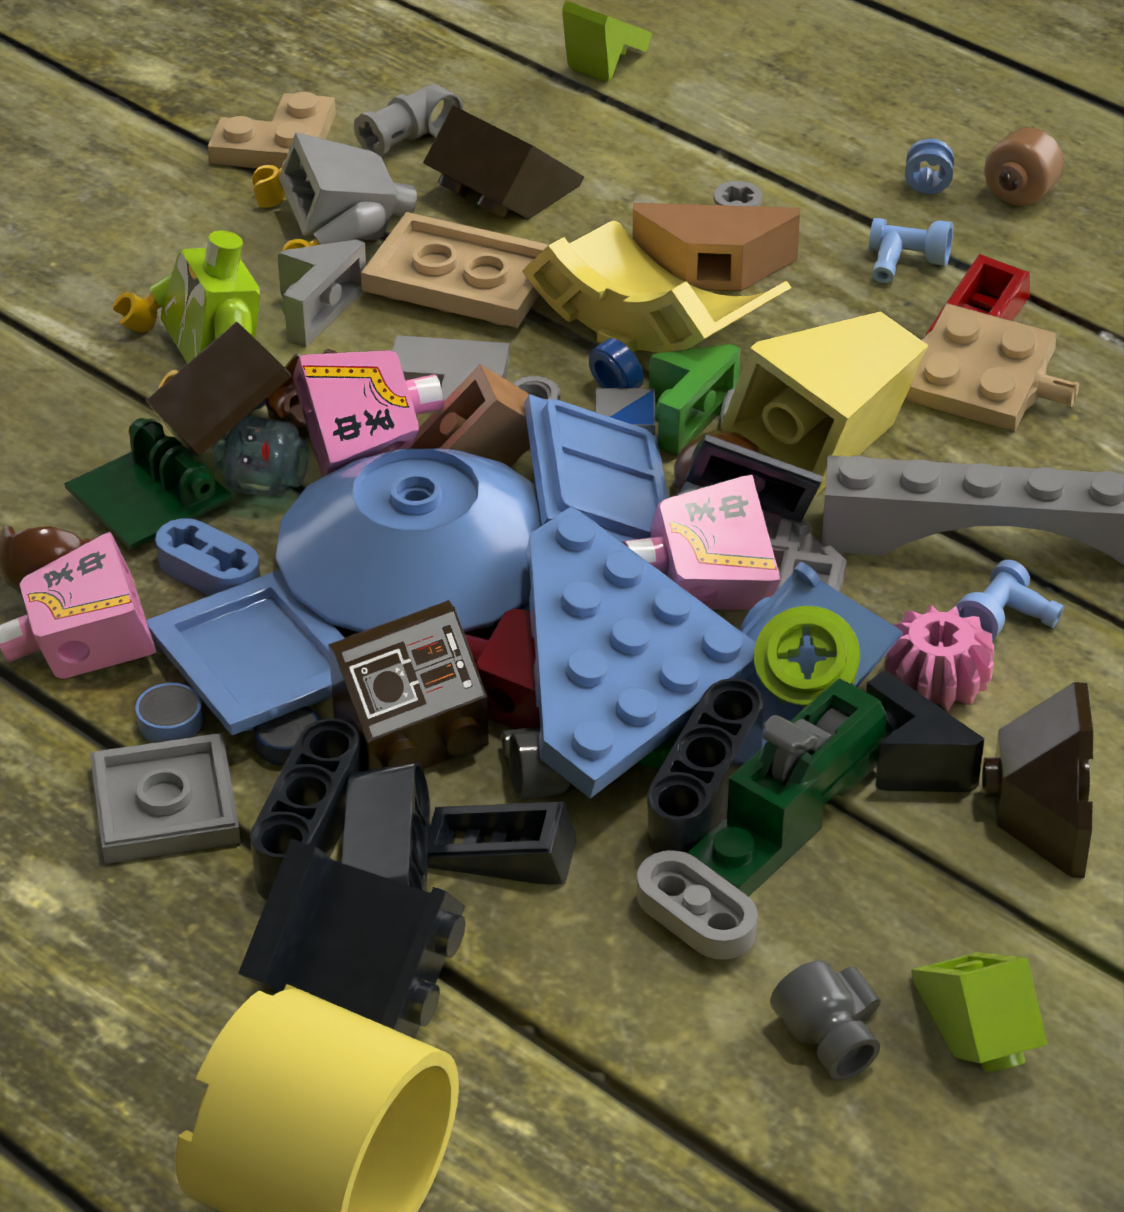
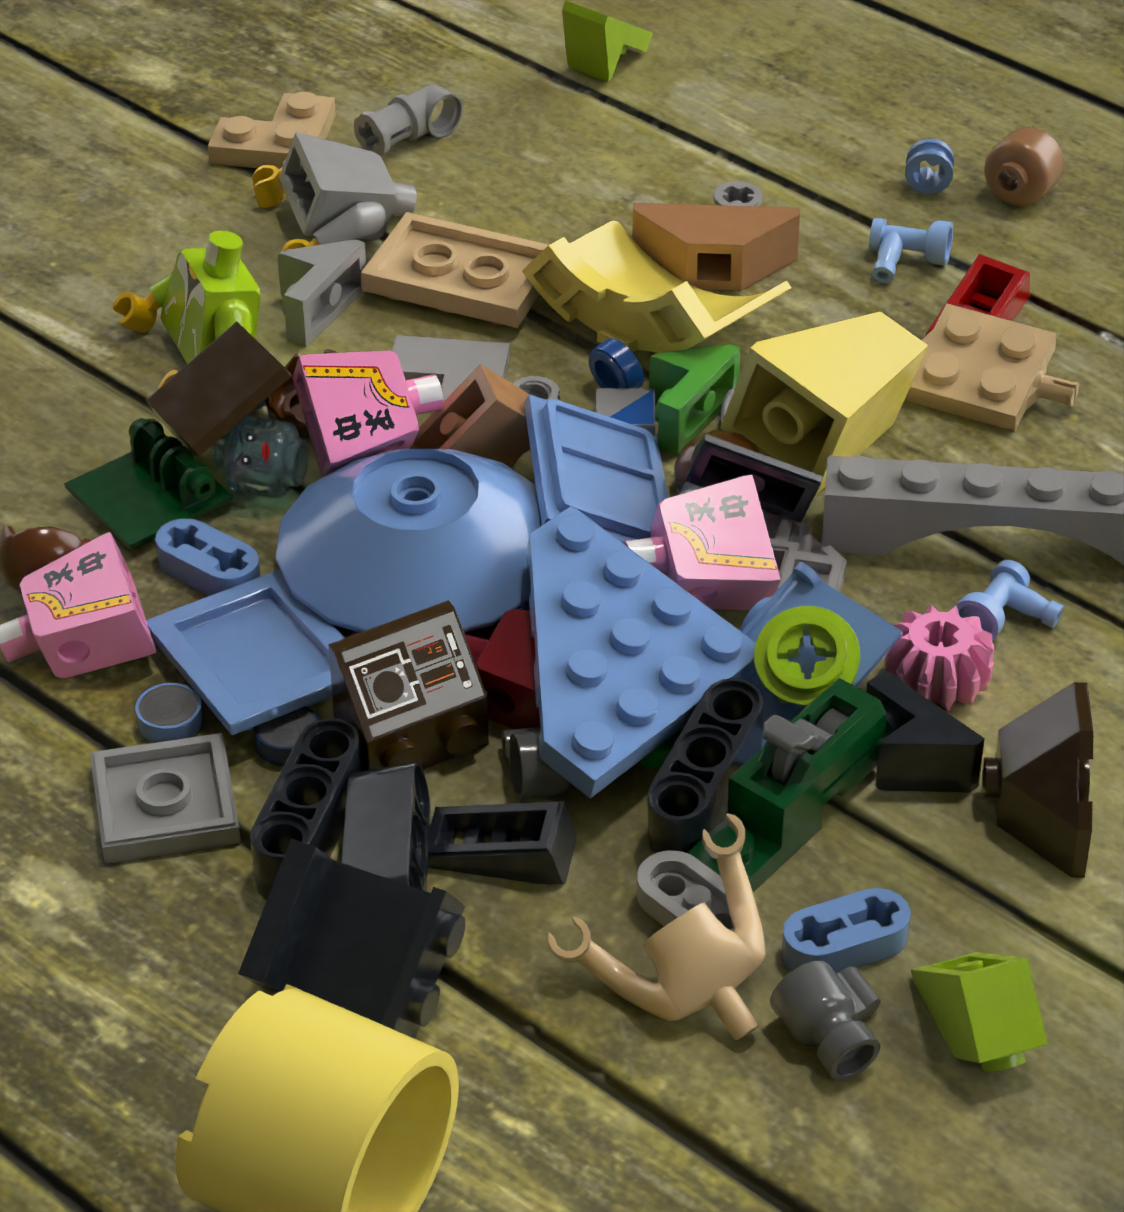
(497, 166): dark brown slope -> none
(693, 955): none -> tan piece
(846, 932): none -> medium blue beam

